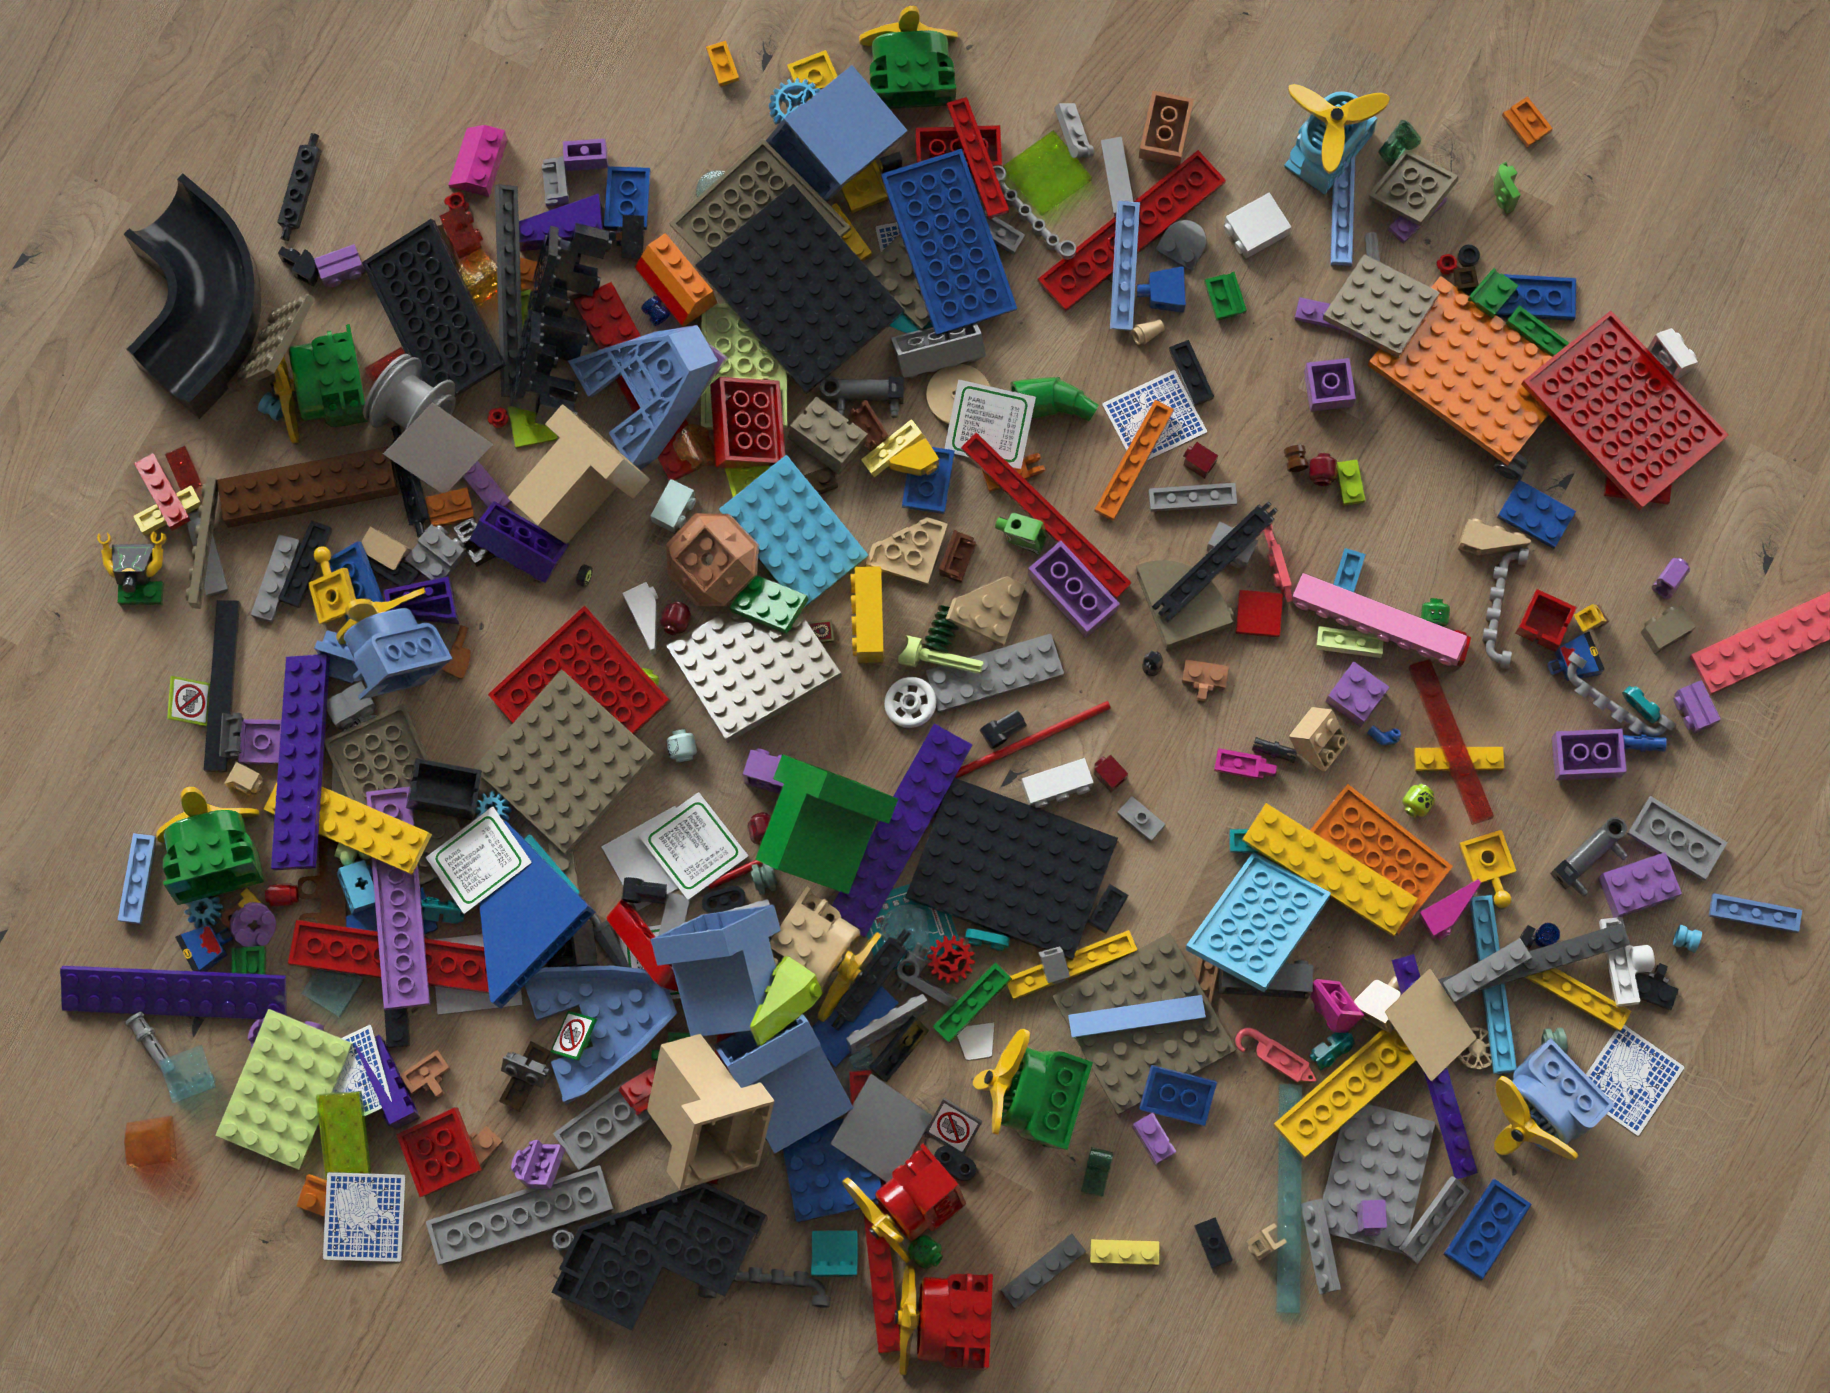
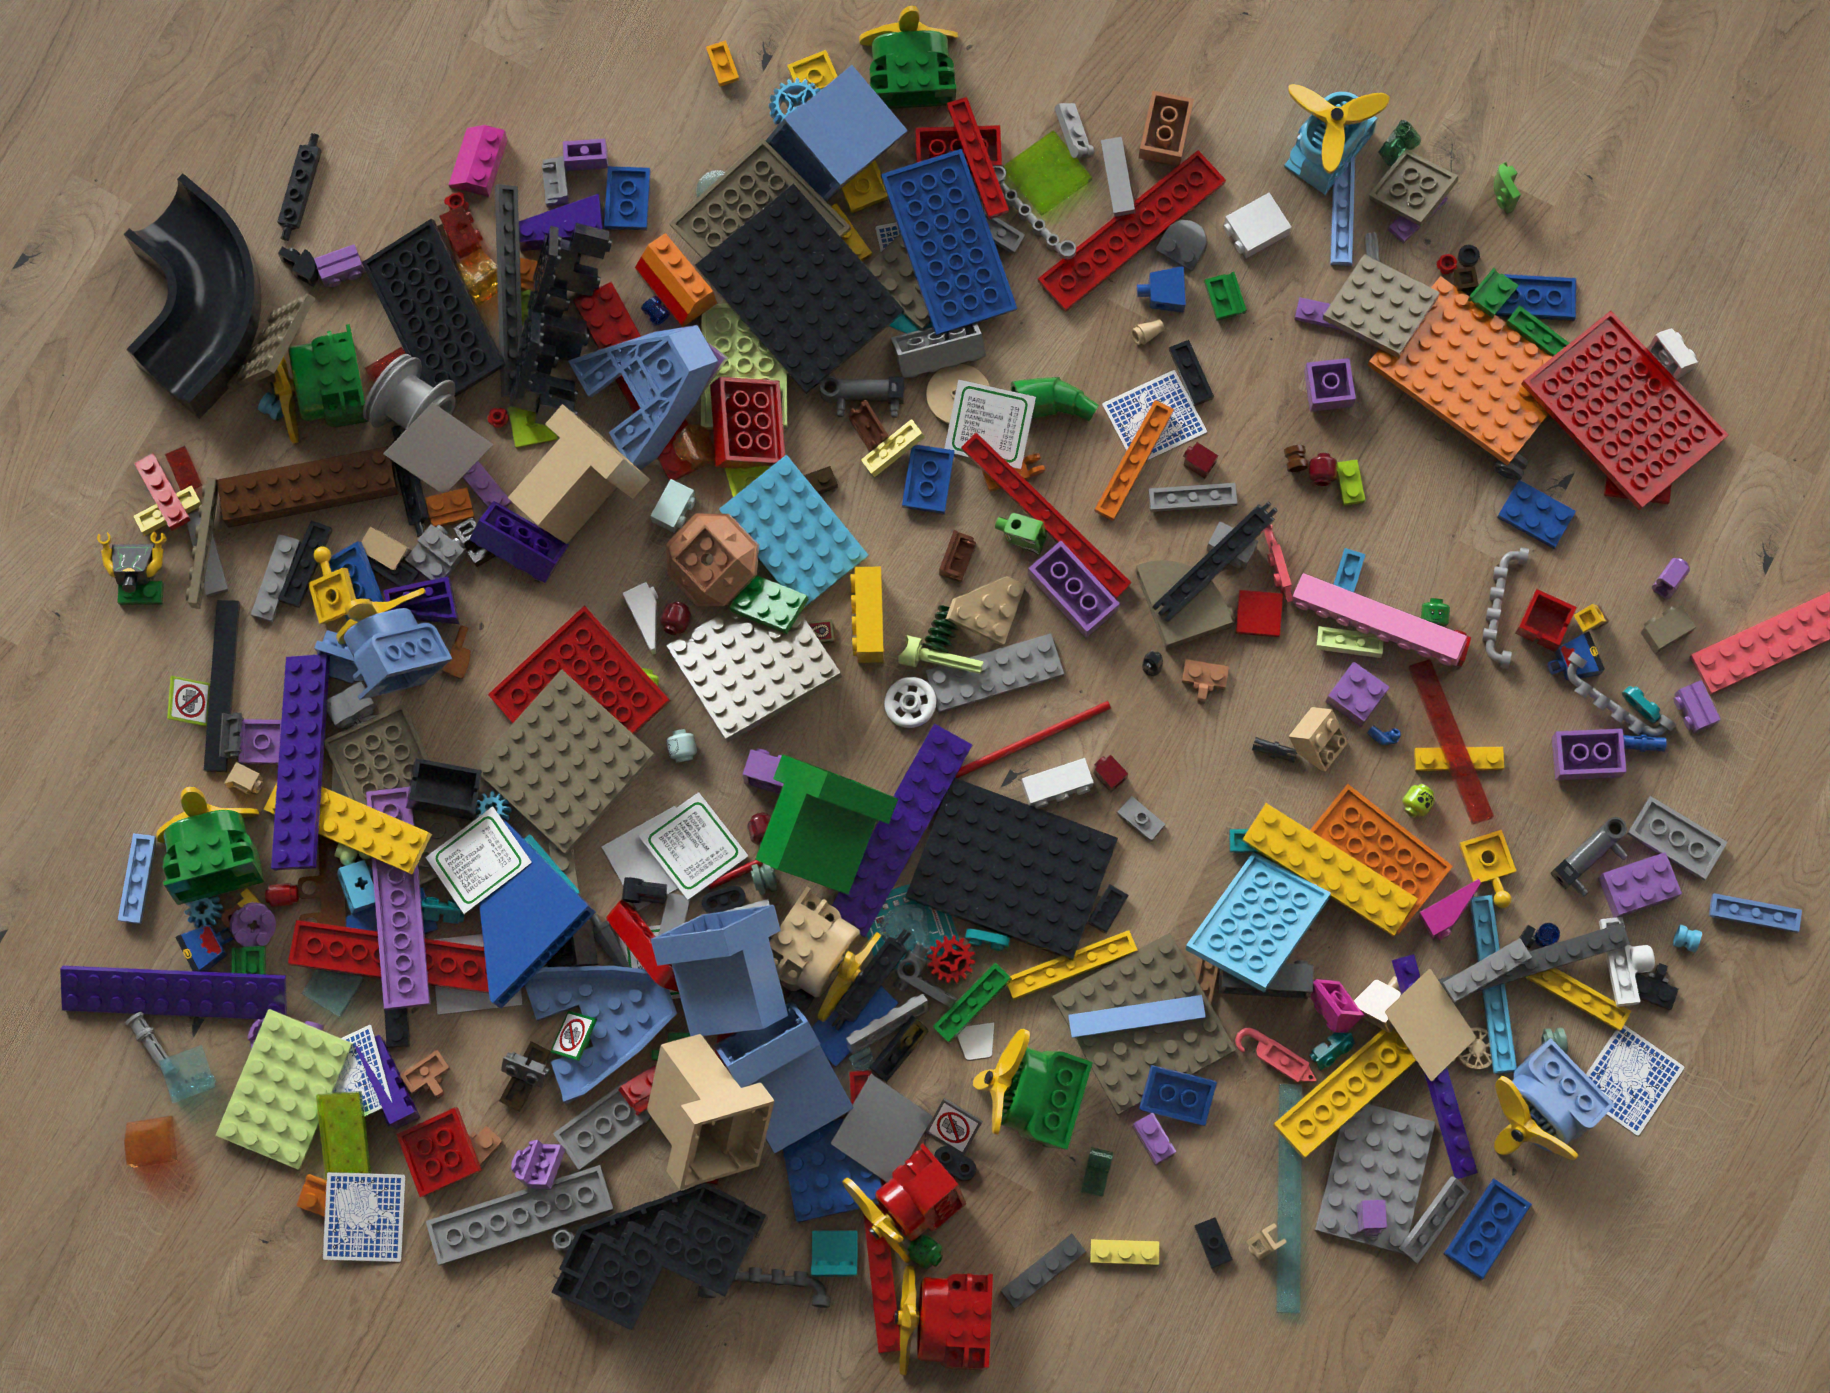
(584, 575): black tile -> none
(630, 236): black hinge -> none
(787, 998): lime wedge -> none
(827, 435): dark tan piece -> none
(890, 162): black tile -> none
(910, 551): tan plate -> none
(916, 459): yellow slope -> none
(998, 731): black piece -> none
(1054, 965): light grey brick -> none
(1124, 265): light blue plate -> none
(1243, 764): dark pink hinge -> none
(1320, 1246): light grey plate -> none
(1485, 539): tan slope -> none
(1527, 121): orange plate -> none

